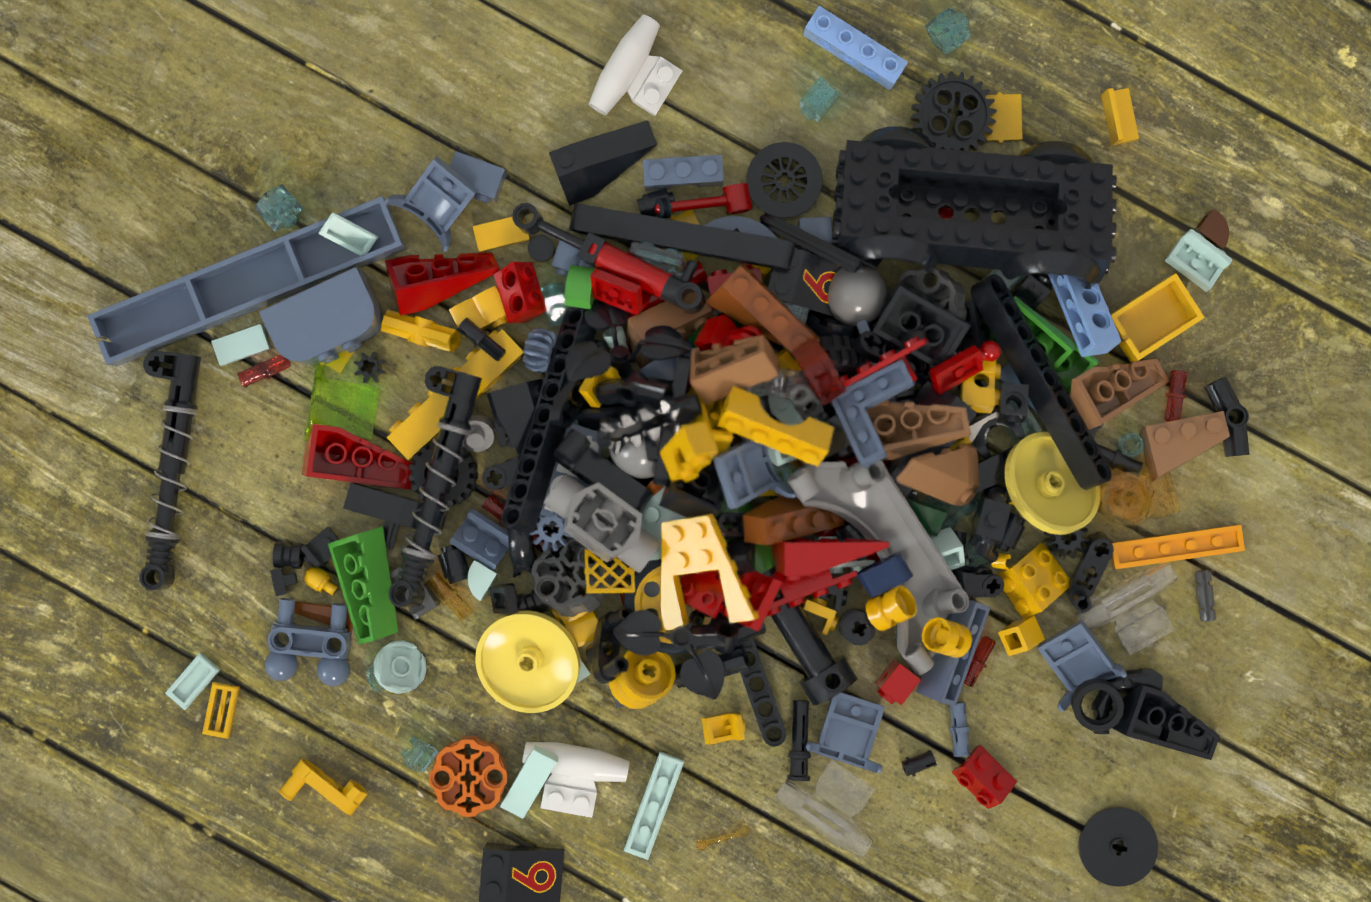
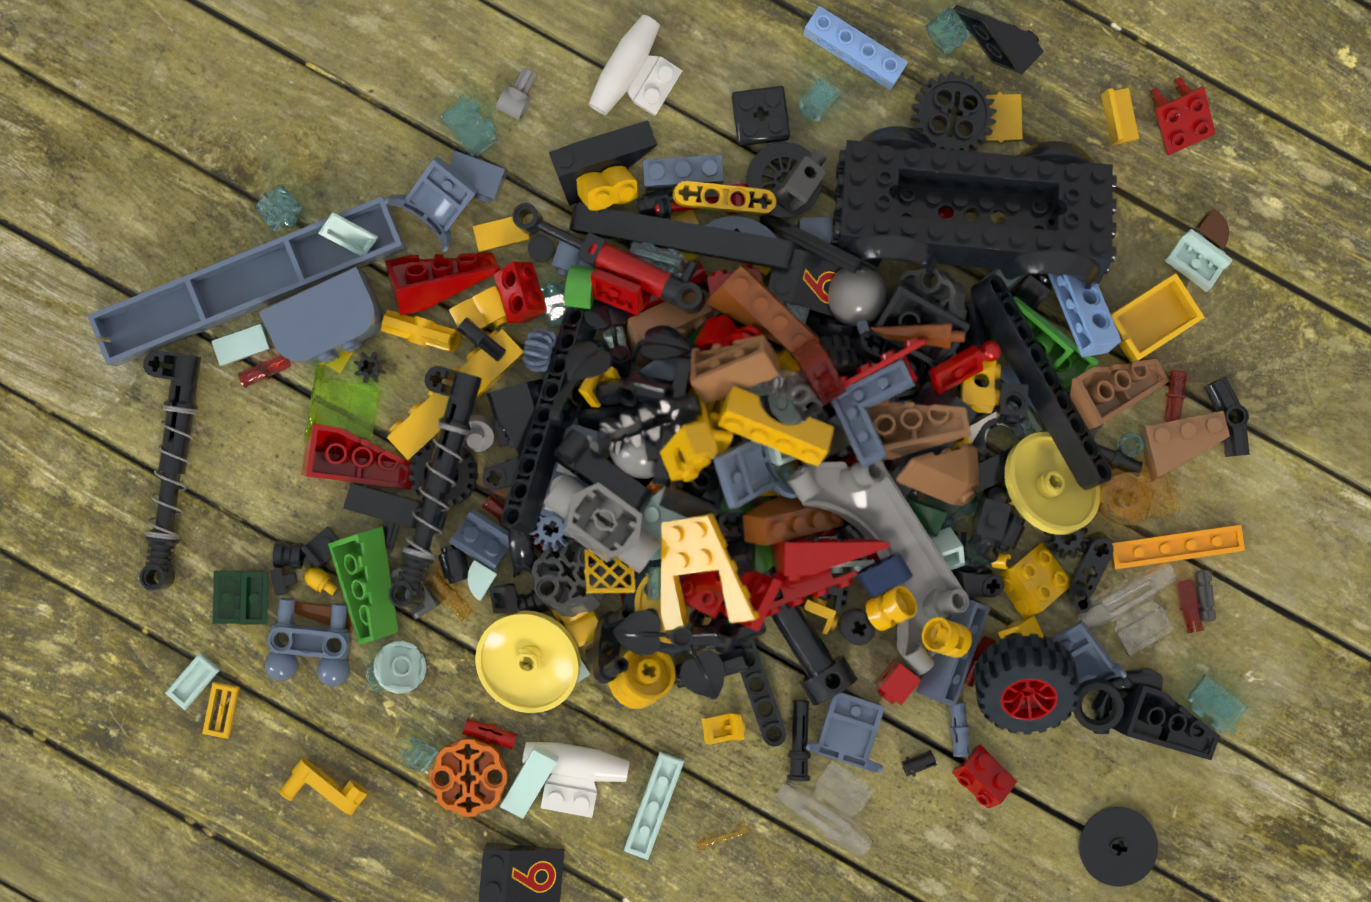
(240, 597): none -> dark green slope
(469, 127): none -> clear light blue bracket
(489, 733): none -> red pin
(515, 100): none -> light grey axle
(608, 187): none -> yellow brick
(654, 583): none -> clear light blue pin
(724, 202): none -> yellow beam
(770, 102): none -> black brick
(801, 181): none -> dark grey torso
(937, 334): none -> dark orange bar
(1001, 42): none -> black slope
(1026, 683): none -> black wheel
(1184, 119): none -> red plate
(1190, 606): none -> clear red axle
(1217, 704): none -> clear light blue bracket

